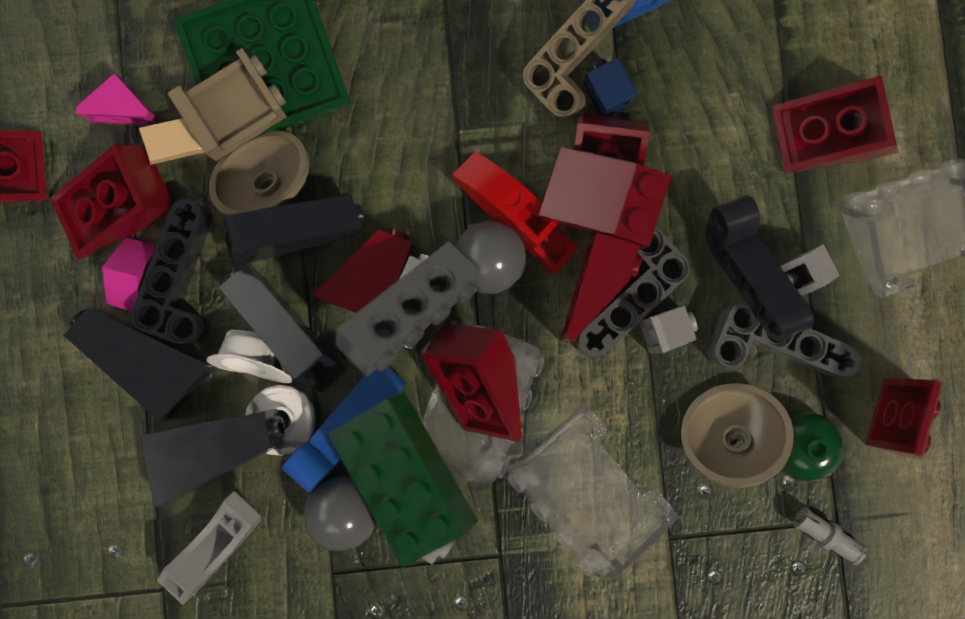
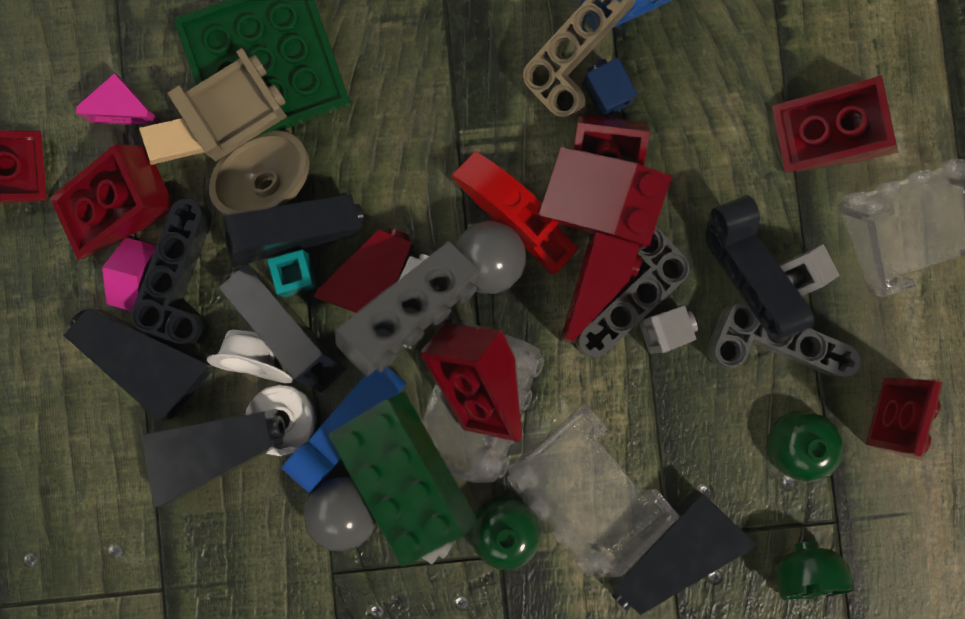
(211, 548): light grey arch -> none
(293, 273): none -> teal brick
(506, 533): none -> dark green cylinder
(686, 553): none -> black slope
(741, 414): dark tan dish -> none
(813, 573): none -> dark green cylinder
(830, 536): light grey pin -> none

